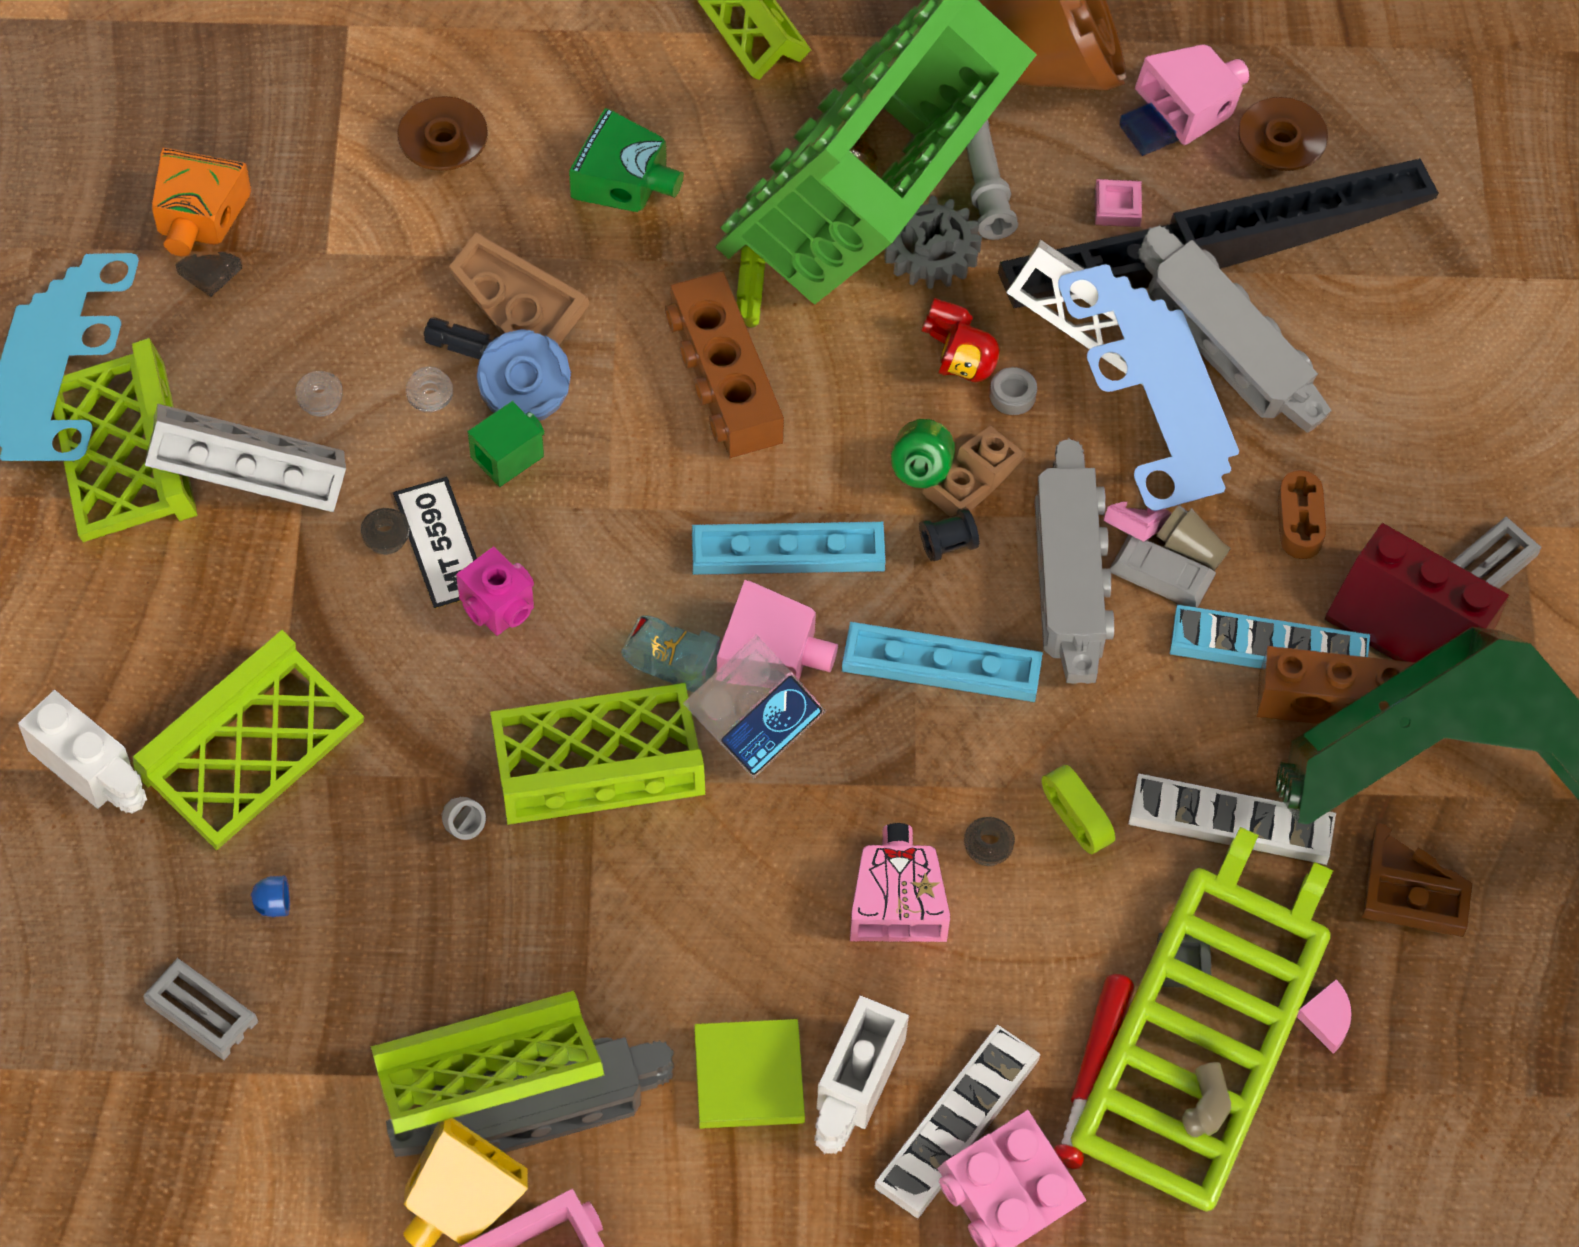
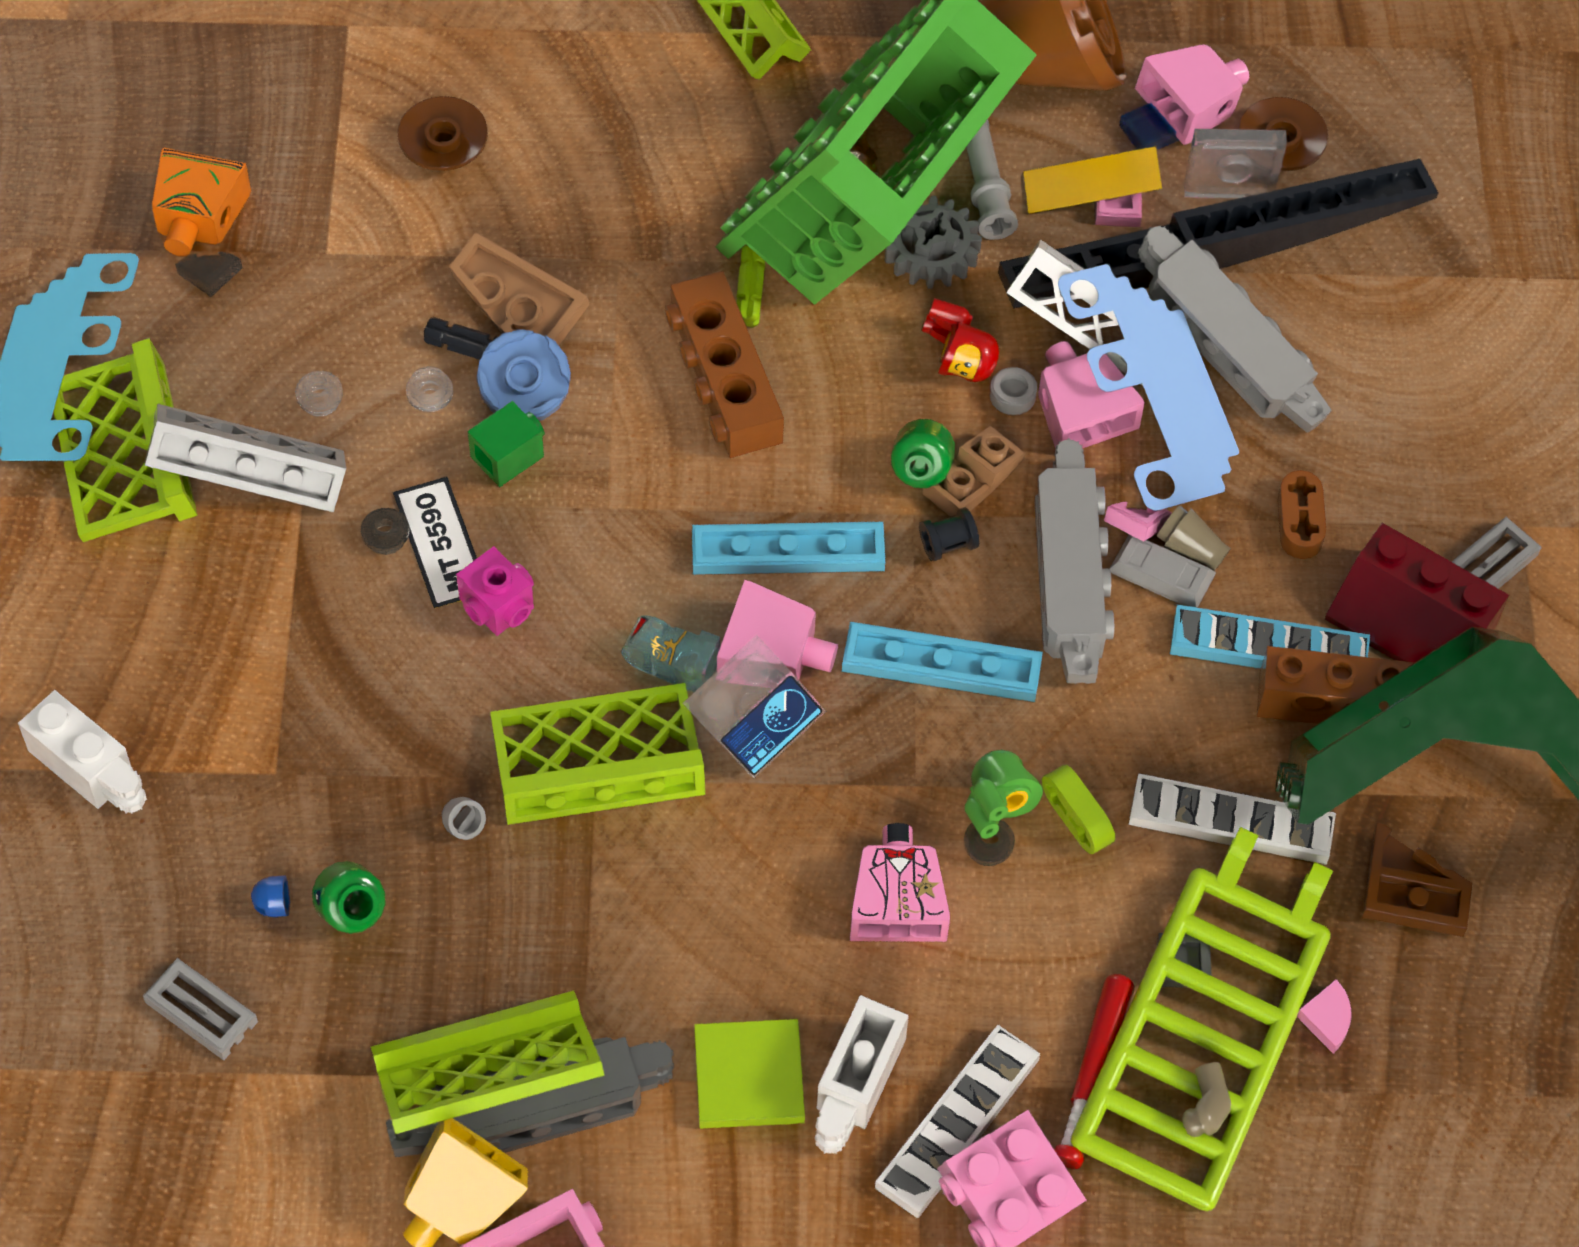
(211, 718): lime fence -> none
(348, 897): none -> green head
(622, 165): green torso -> none
(1000, 791): none -> bright green piece
(1077, 405): none -> bright pink torso
(1092, 180): none -> yellow sticker
(1234, 162): none -> clear tile

